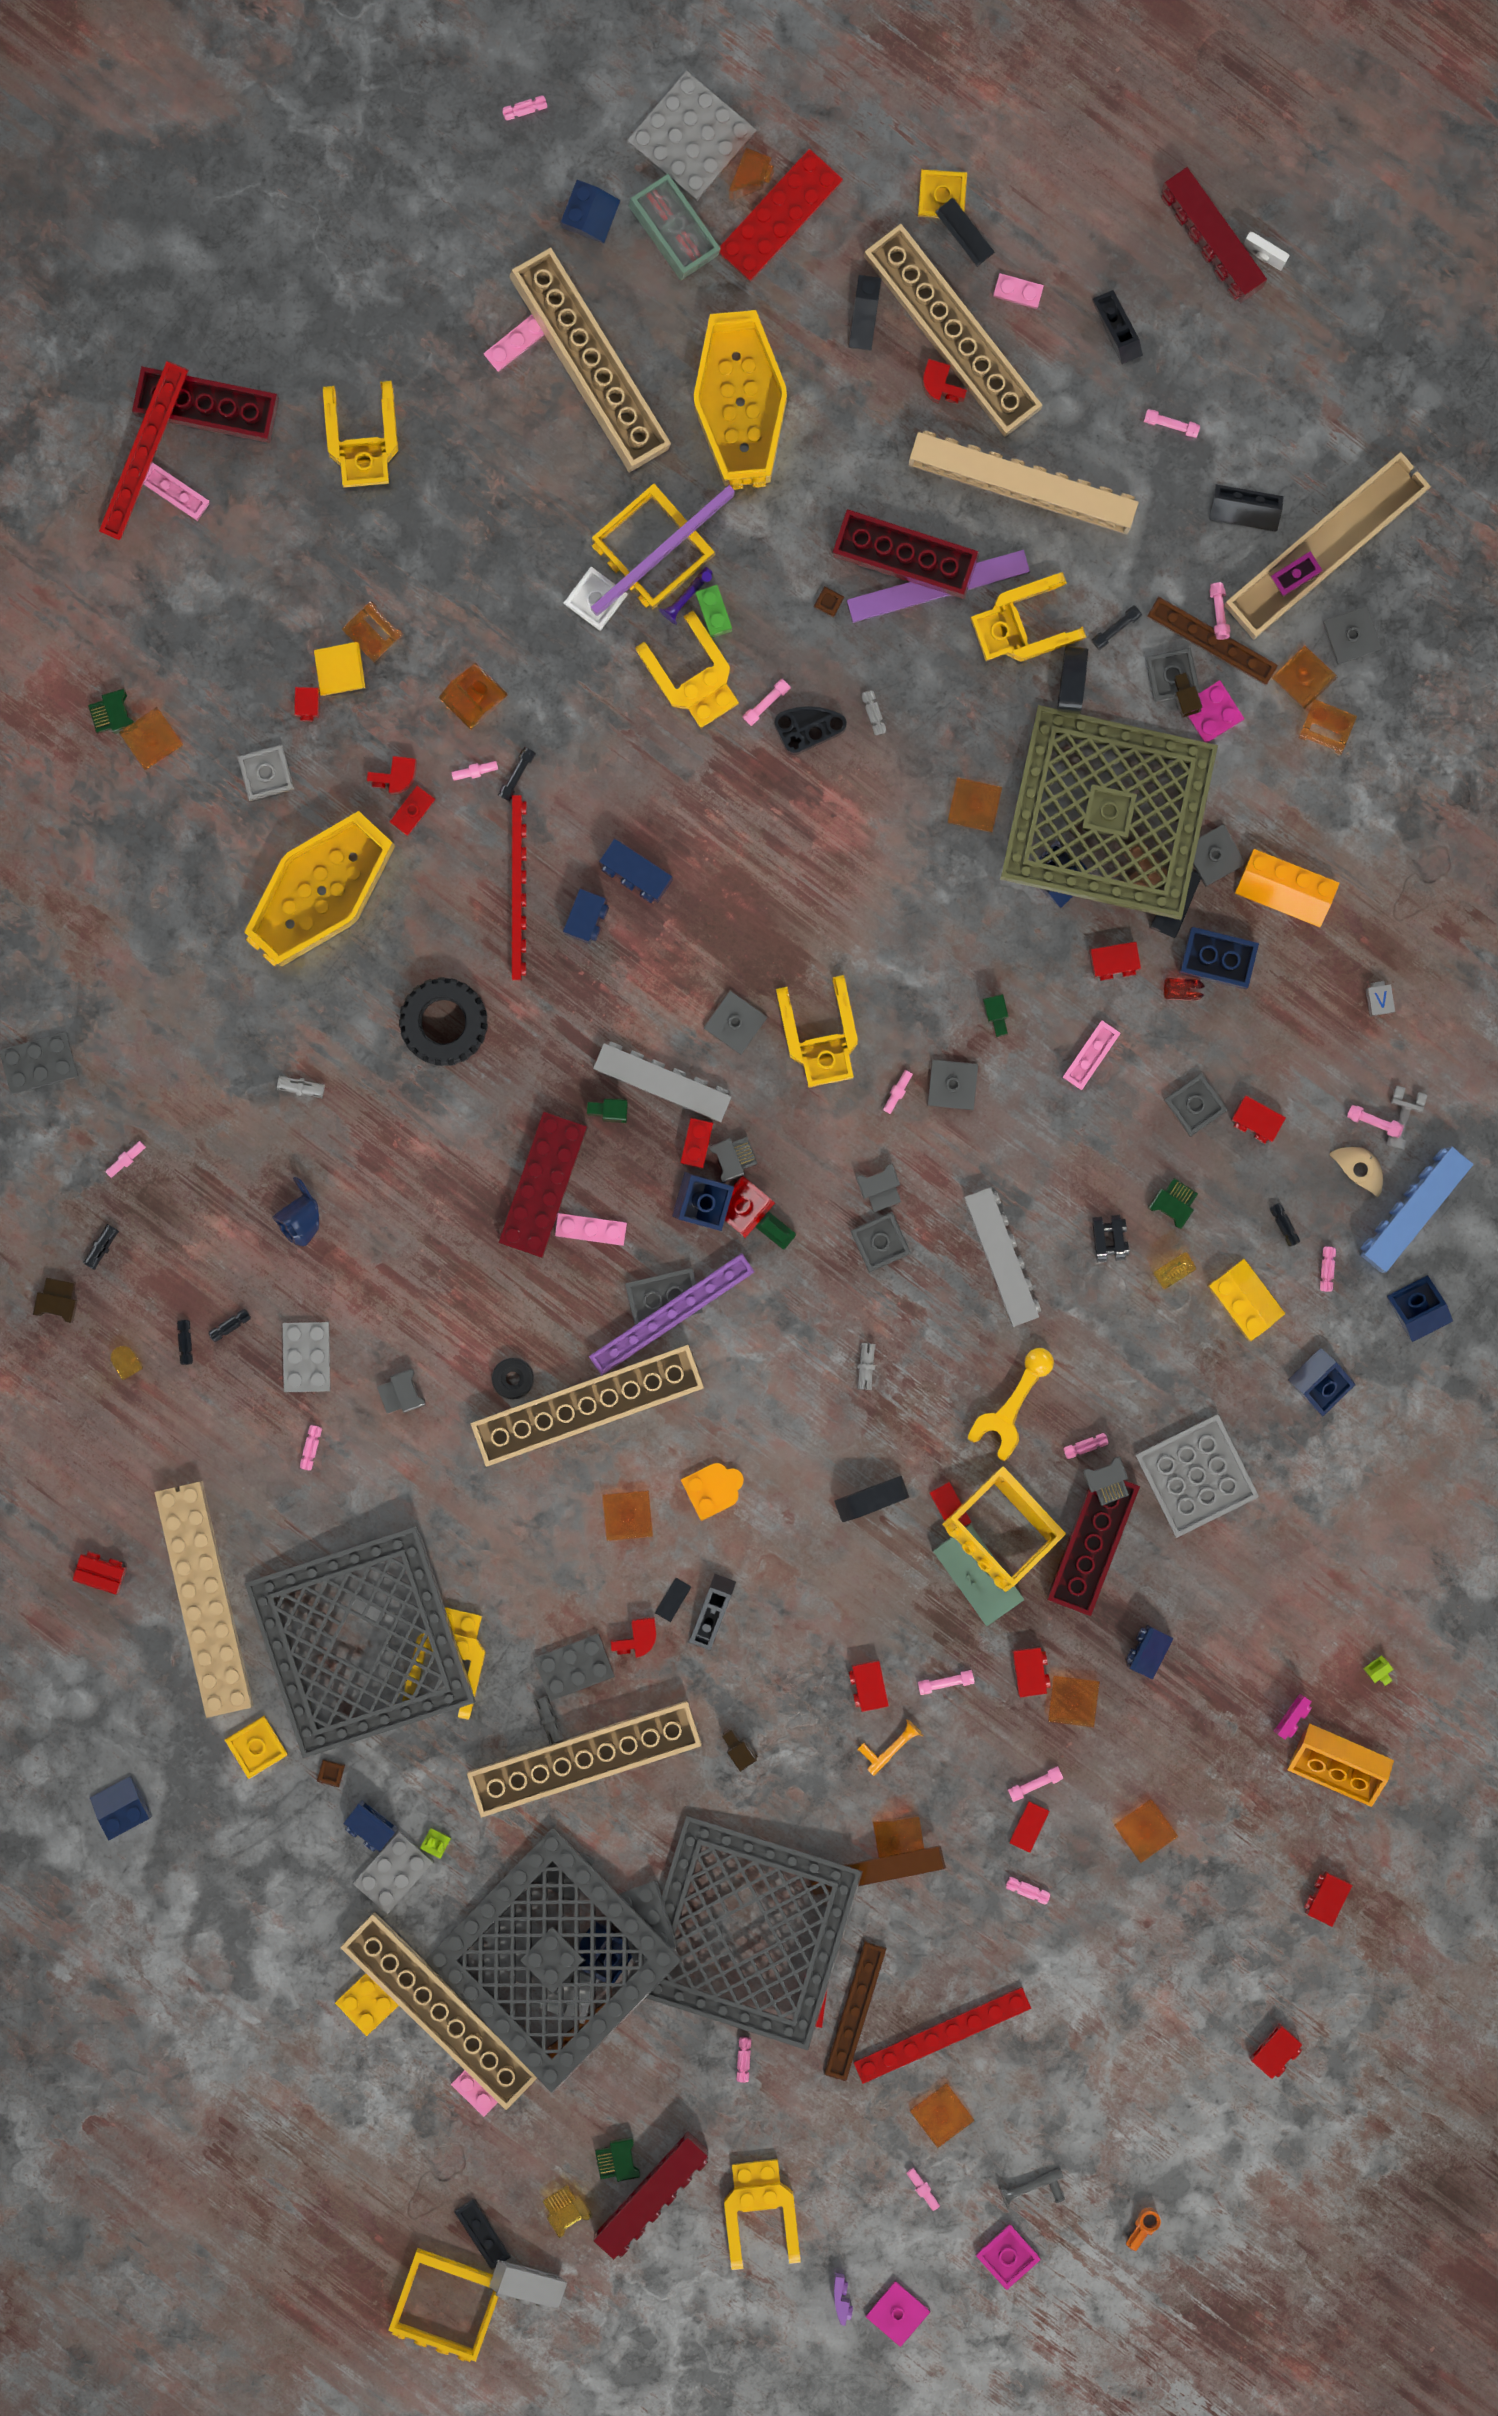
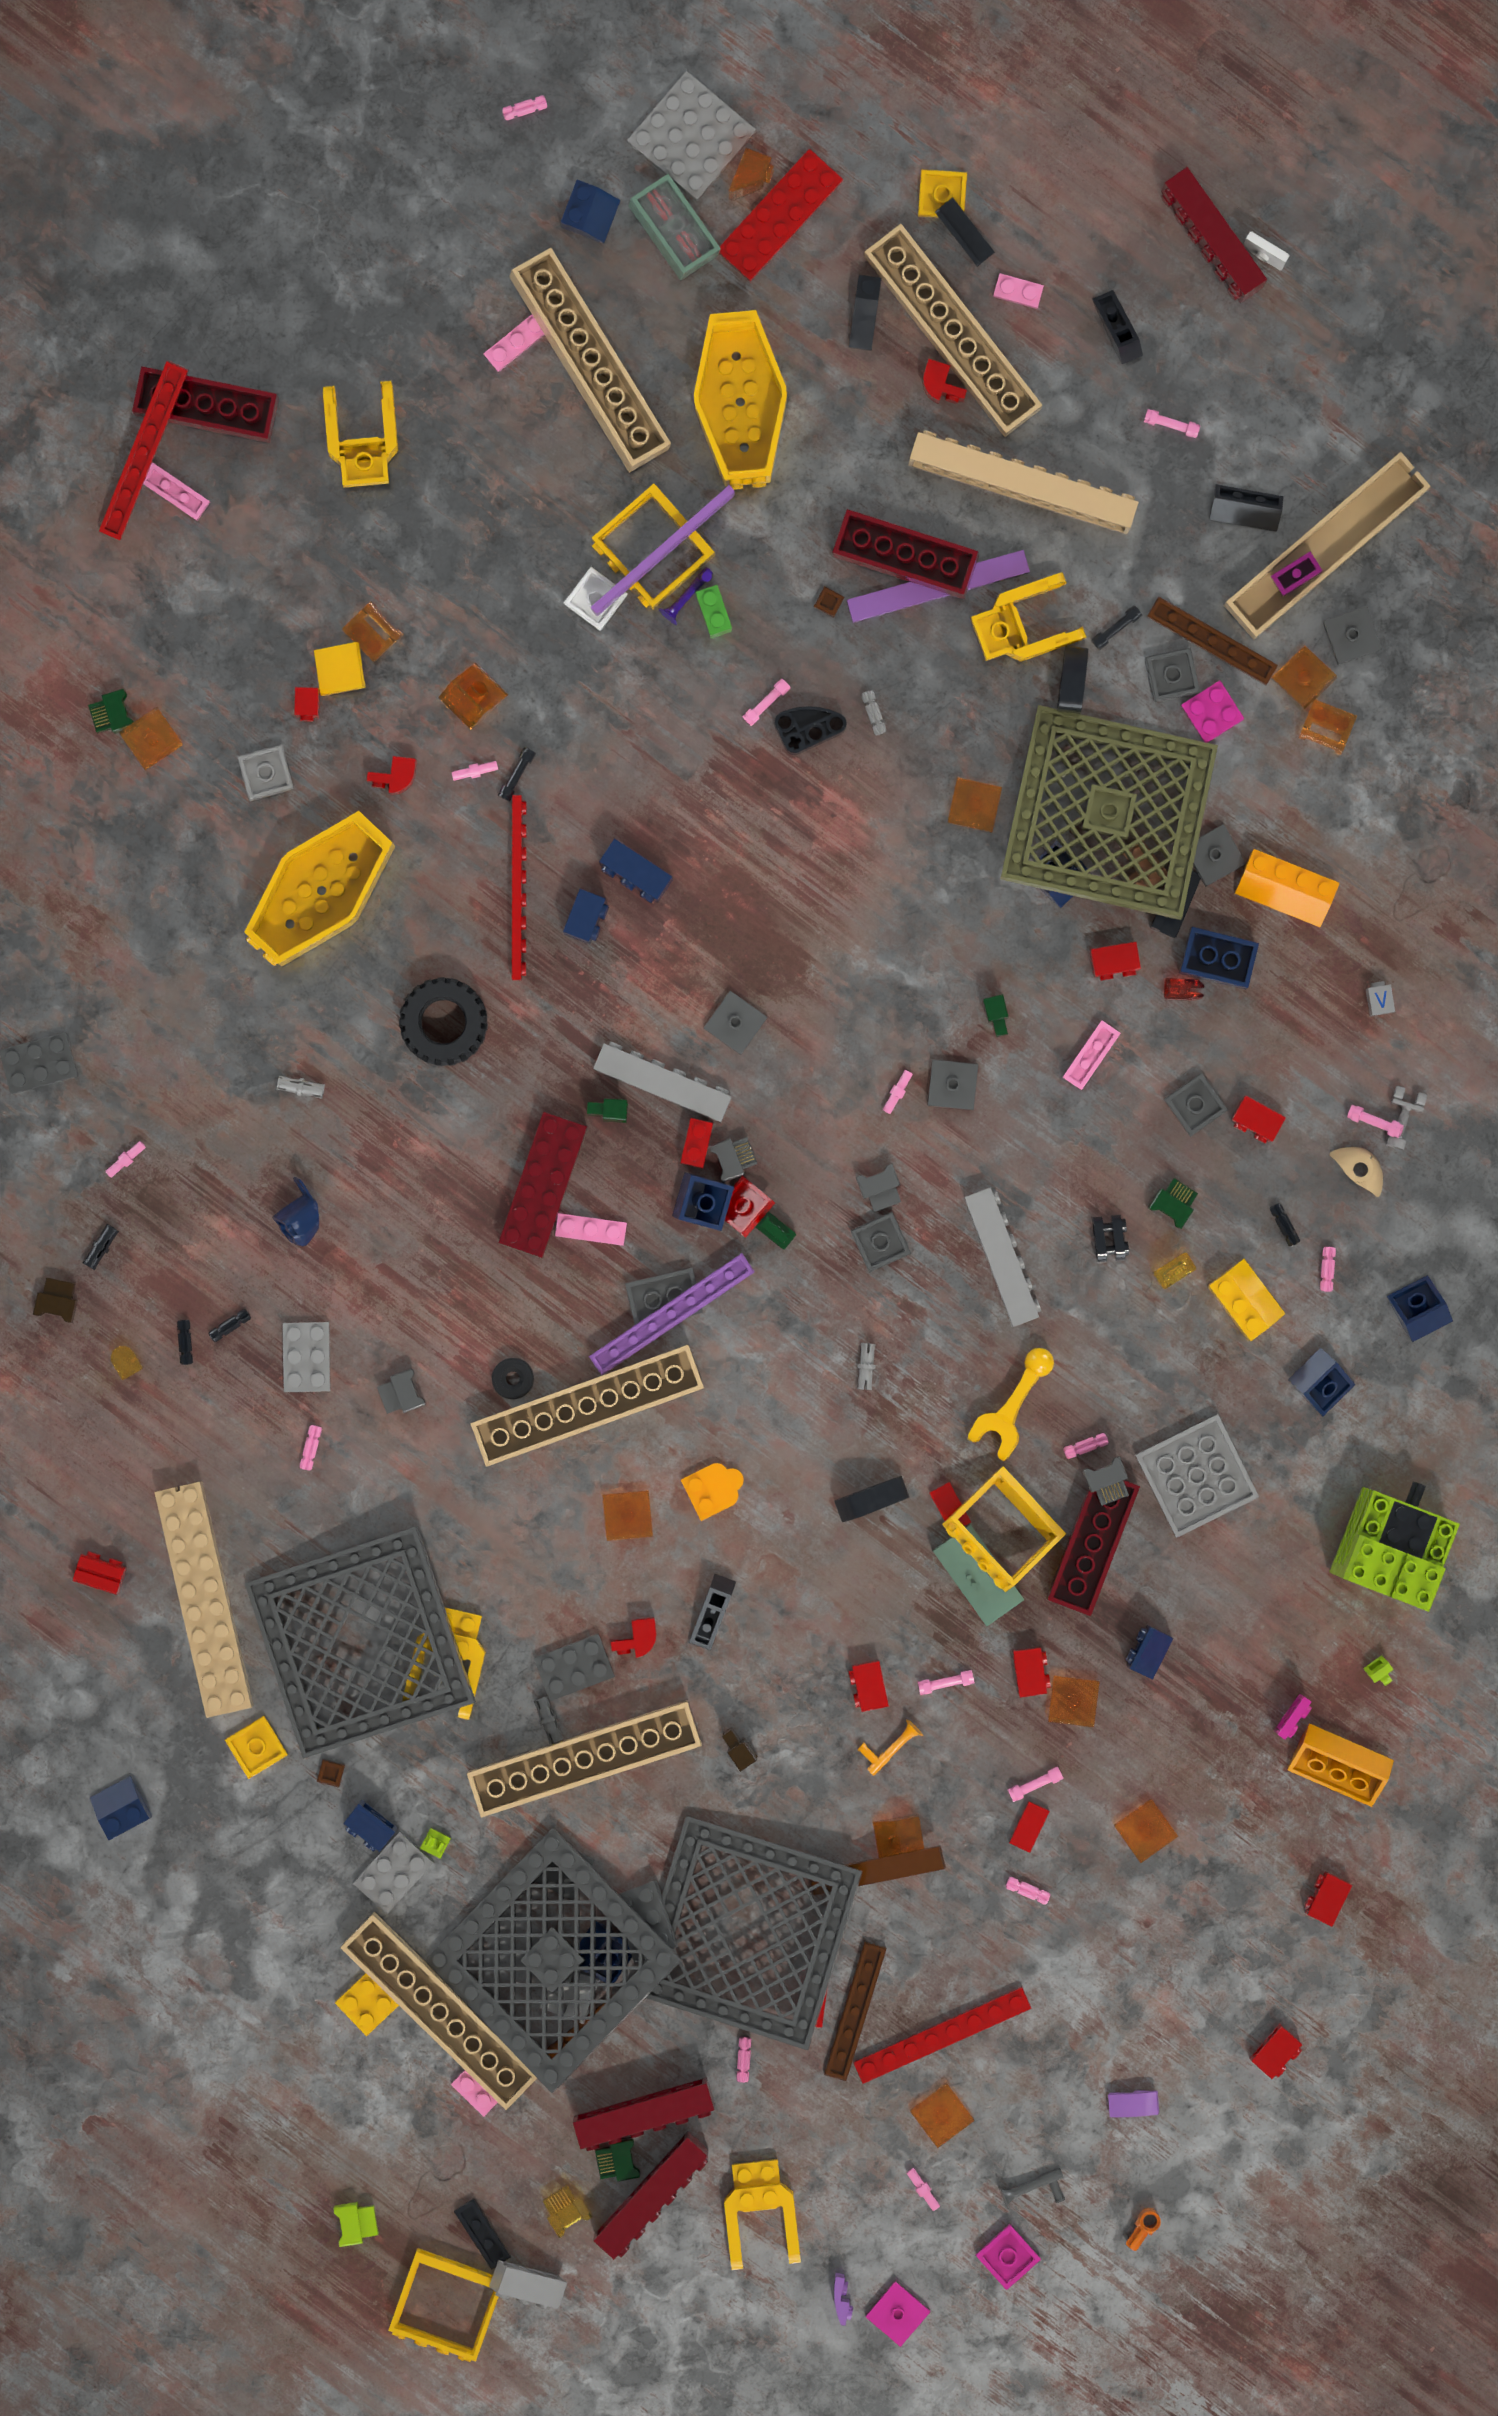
(356, 2223): none -> lime piece
(412, 810): red plate -> none
(644, 2113): none -> dark red brick
(673, 1599): black sticker -> none
(705, 693): yellow plate -> none
(825, 1057): yellow plate -> none
(1133, 2104): none -> medium lavender slope
(1187, 696): dark brown piece -> none
(1222, 629): bright pink bar -> none
(1395, 1547): none -> lime piece
(1416, 1210): medium blue brick -> none

